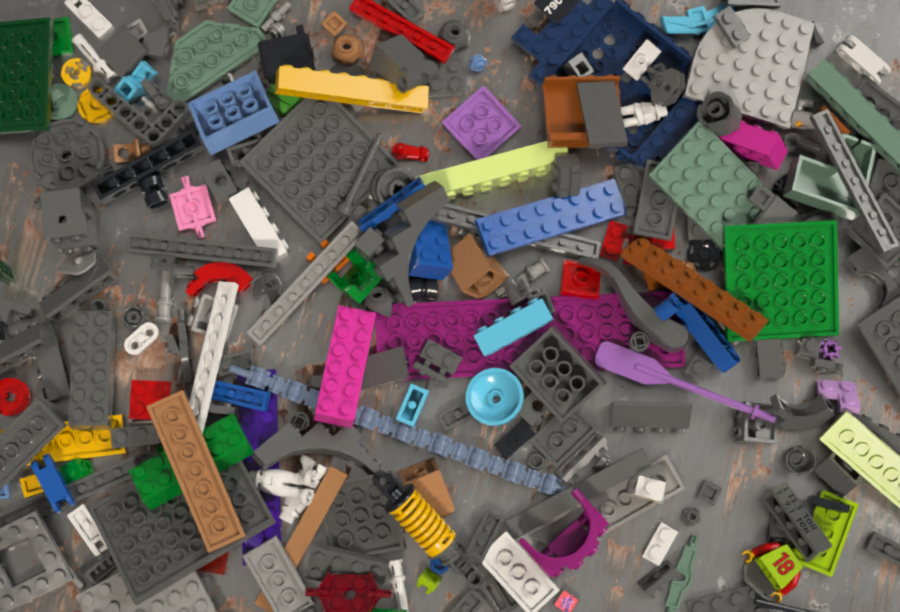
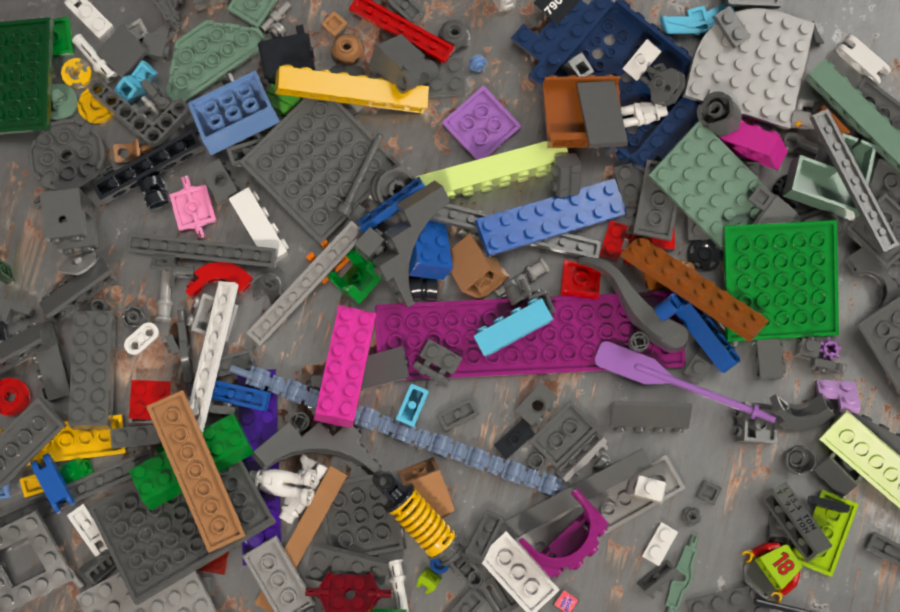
(382, 304): dark grey piece -> none
(407, 152): red piece -> none
(485, 388): medium azure dish -> none
(558, 374): dark grey slope -> none

